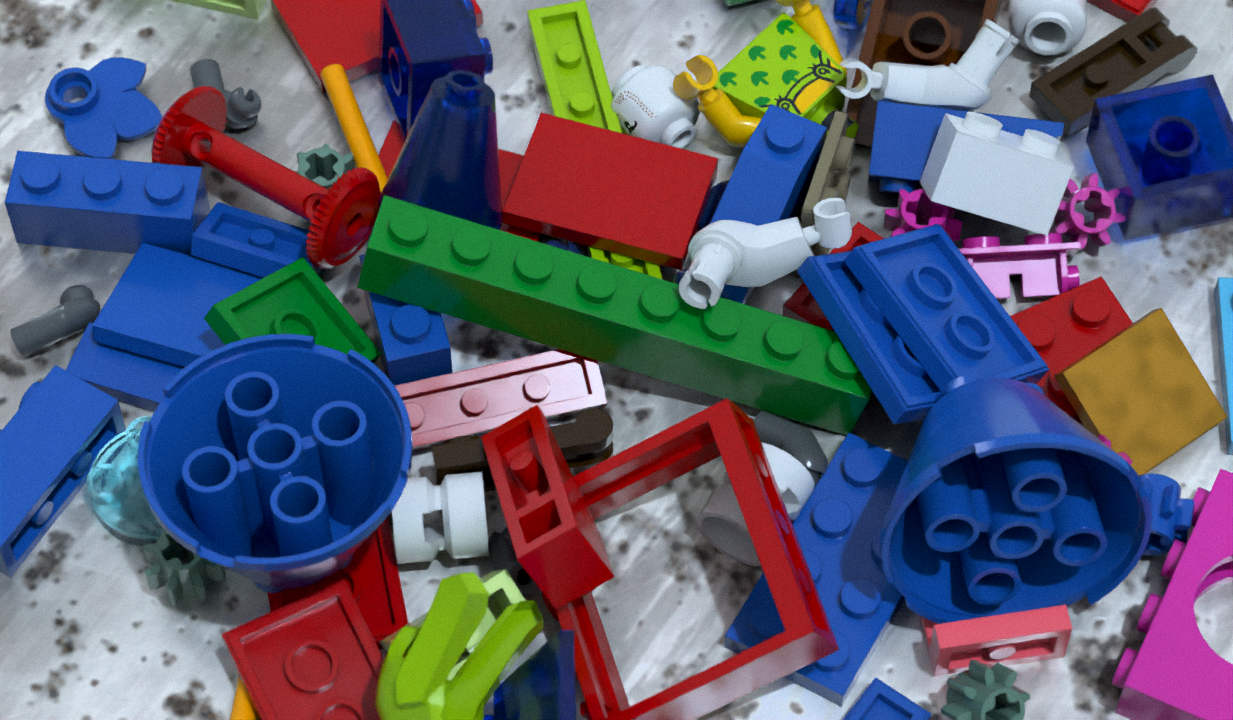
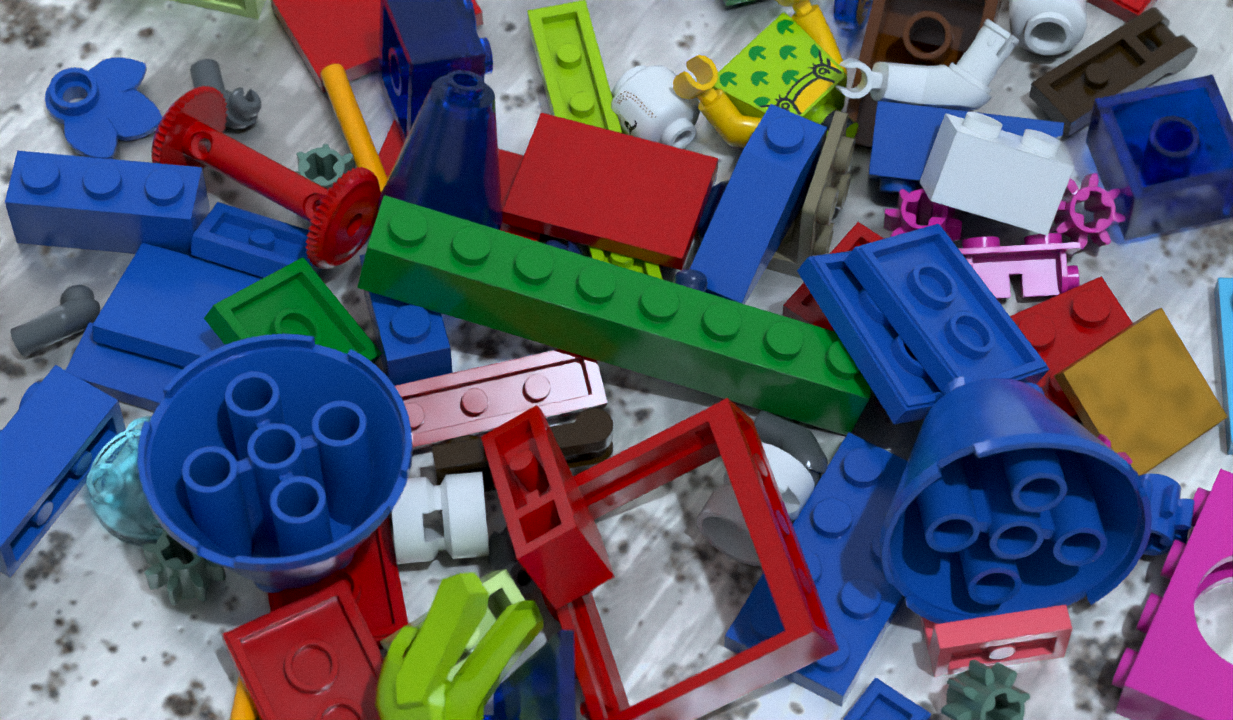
(757, 255): white arm -> none

